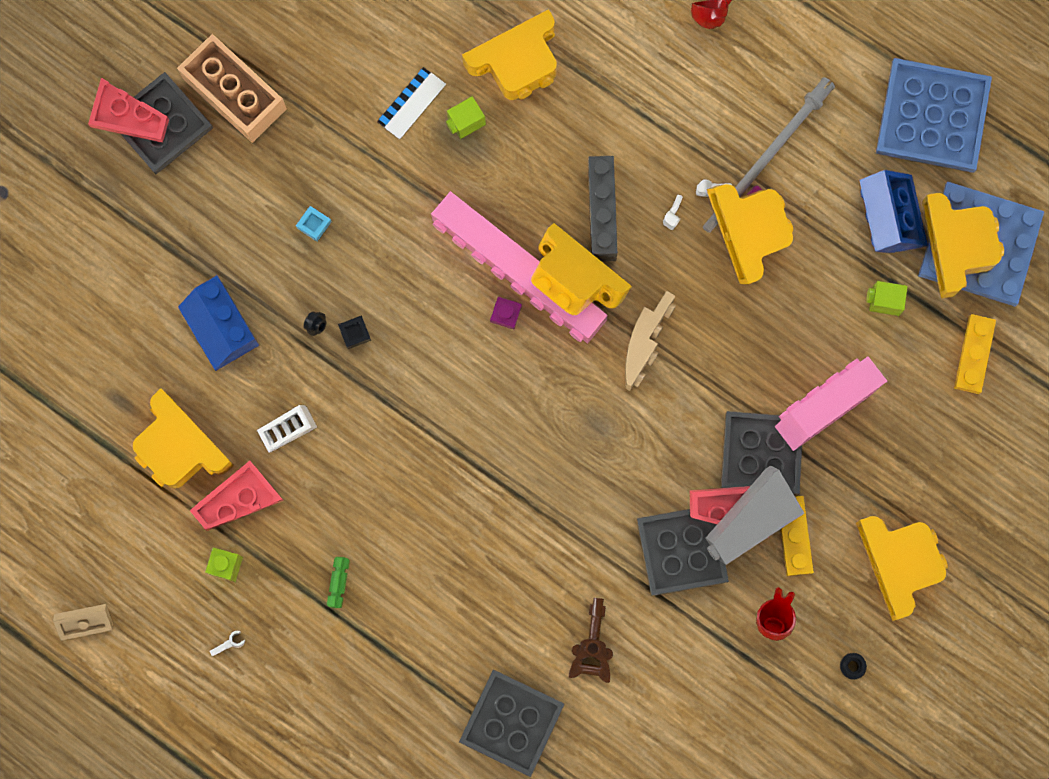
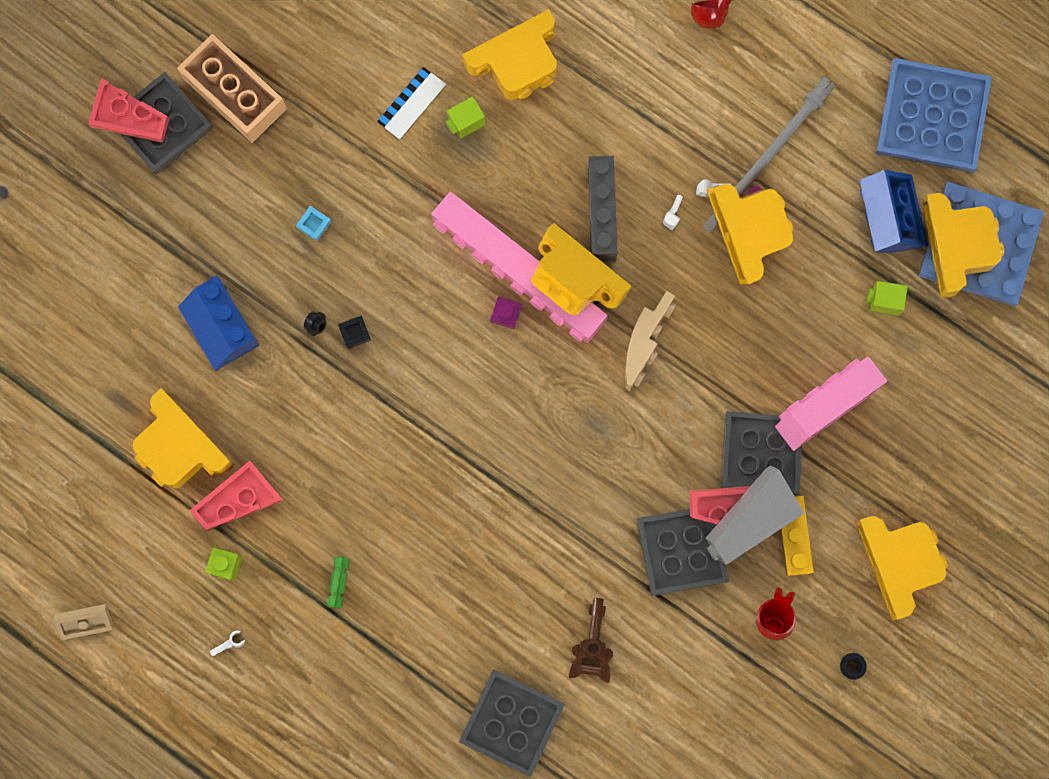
(304, 415): white slope -> none
(975, 354): yellow plate -> none

